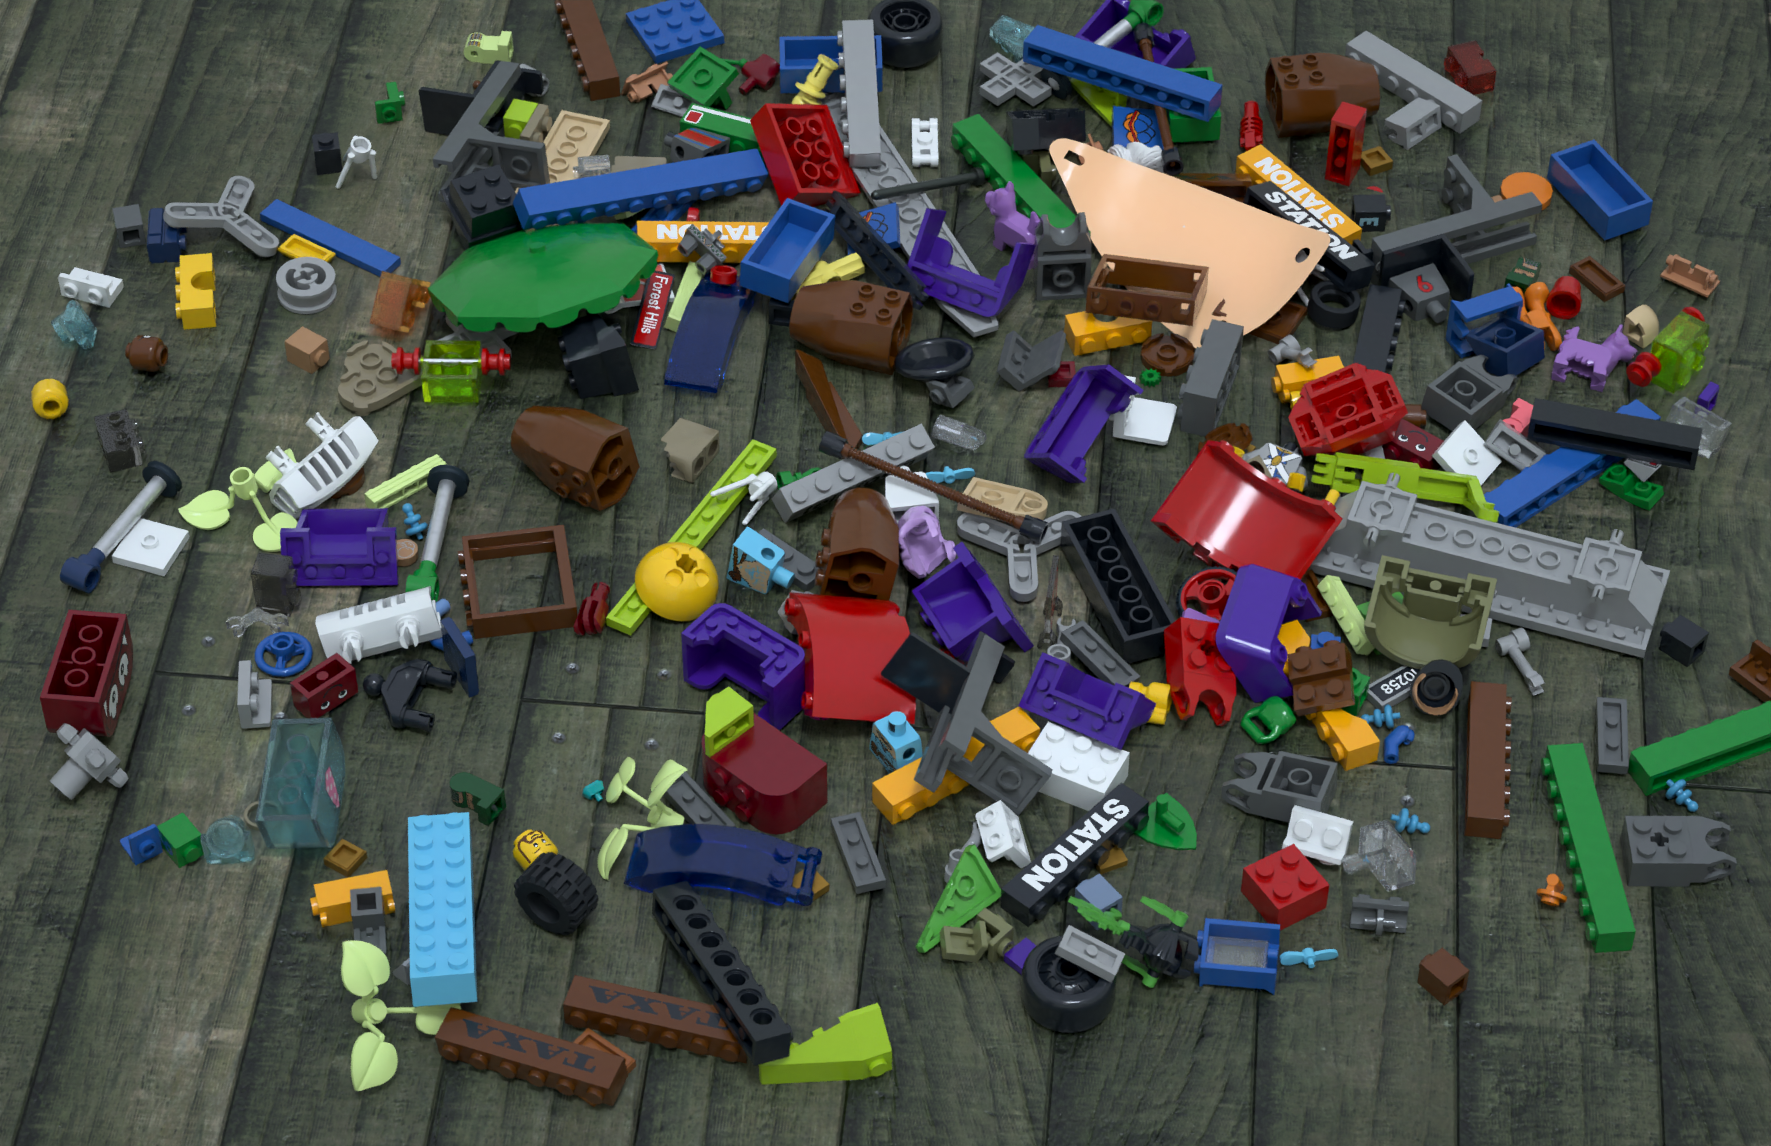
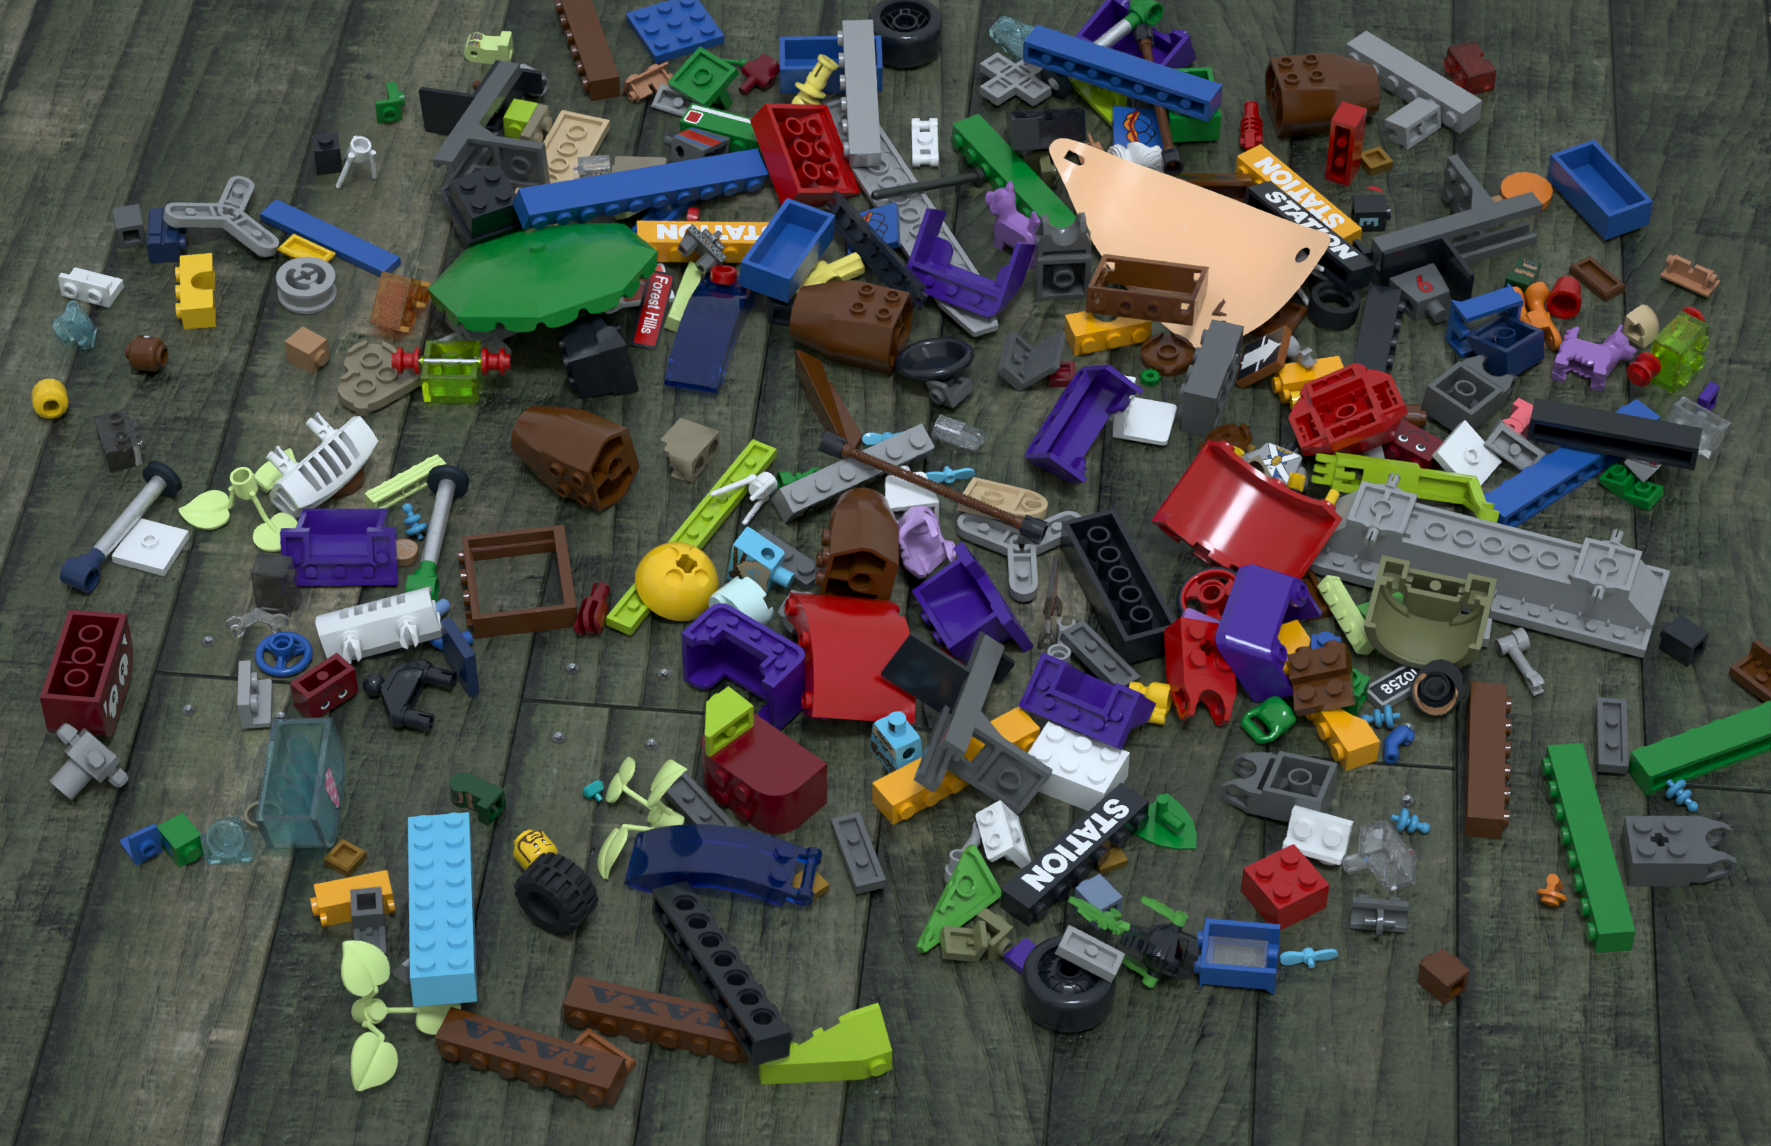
(746, 597): none -> light aqua brick
(1263, 357): none -> tile

